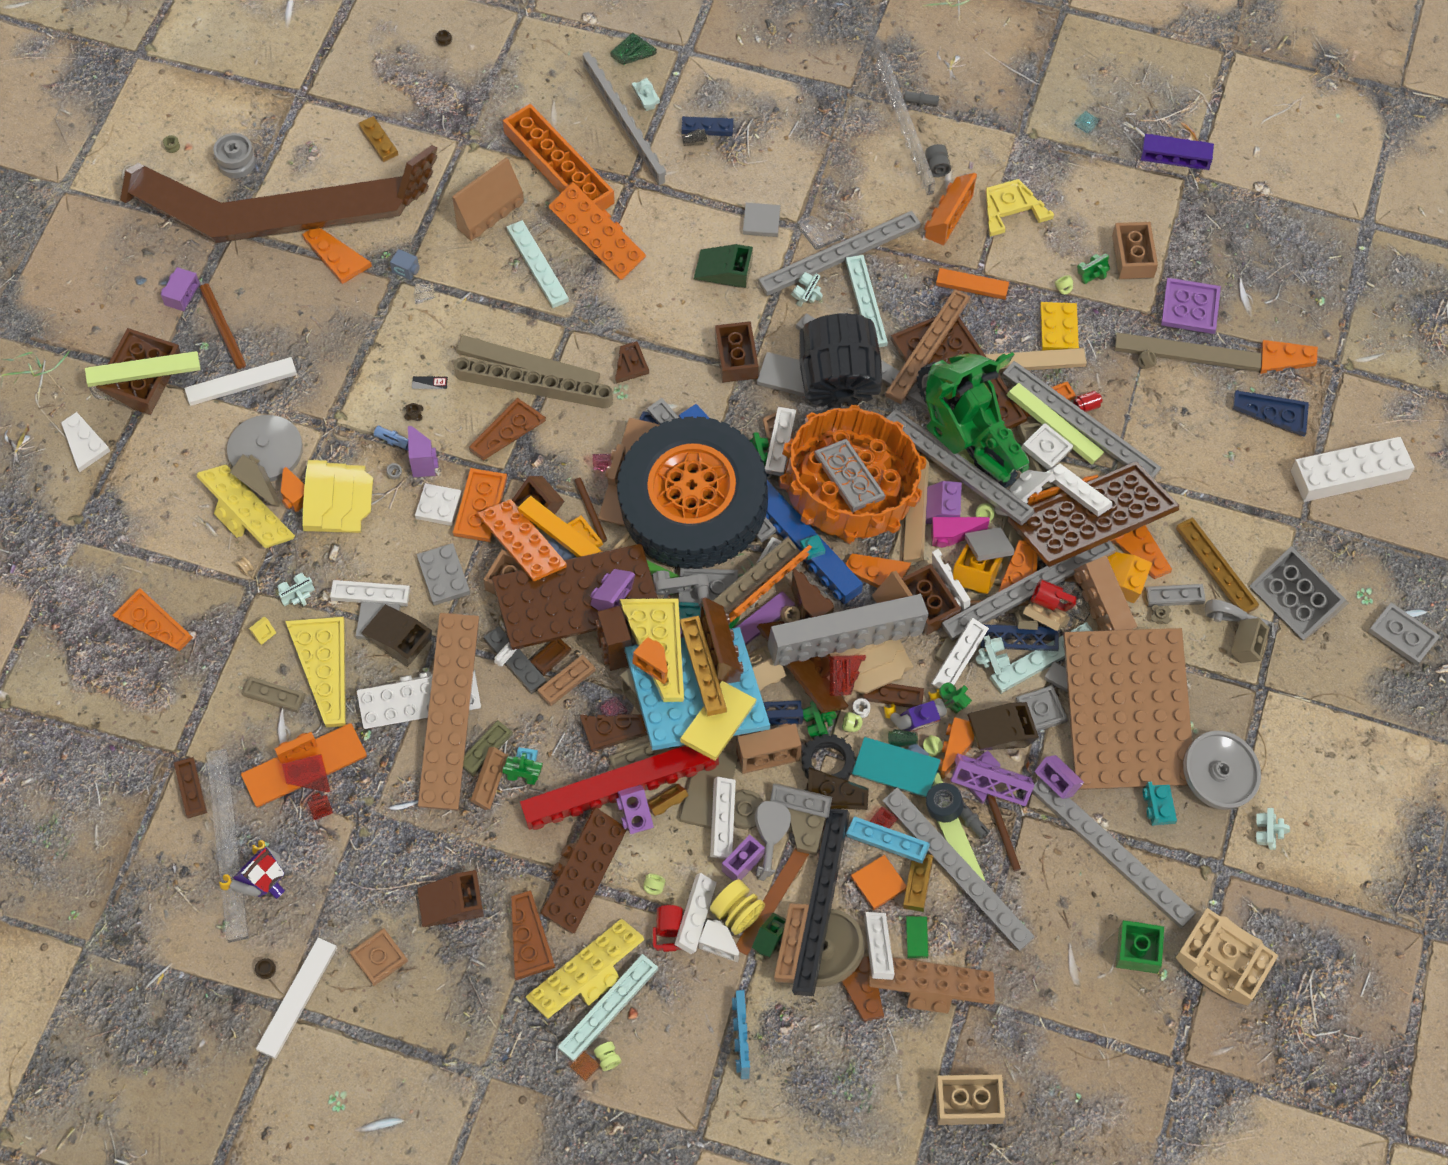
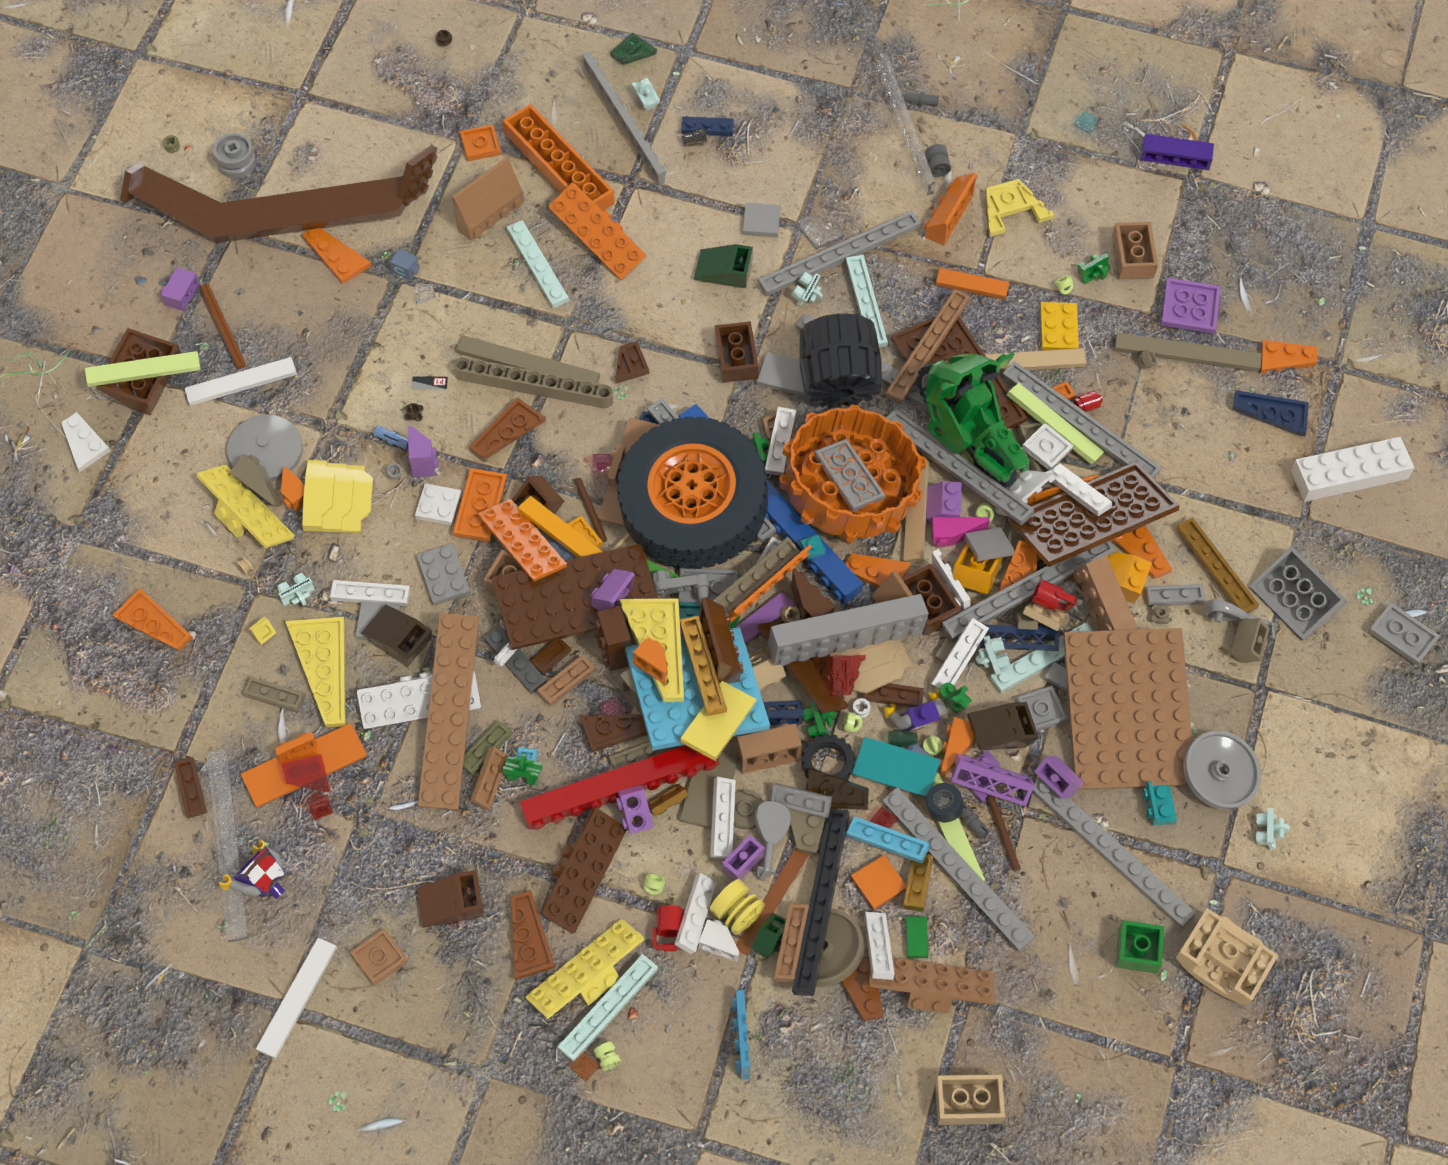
(265, 968): dark brown plate -> none
(378, 139): pearl gold plate -> none
(480, 142): none -> orange tile

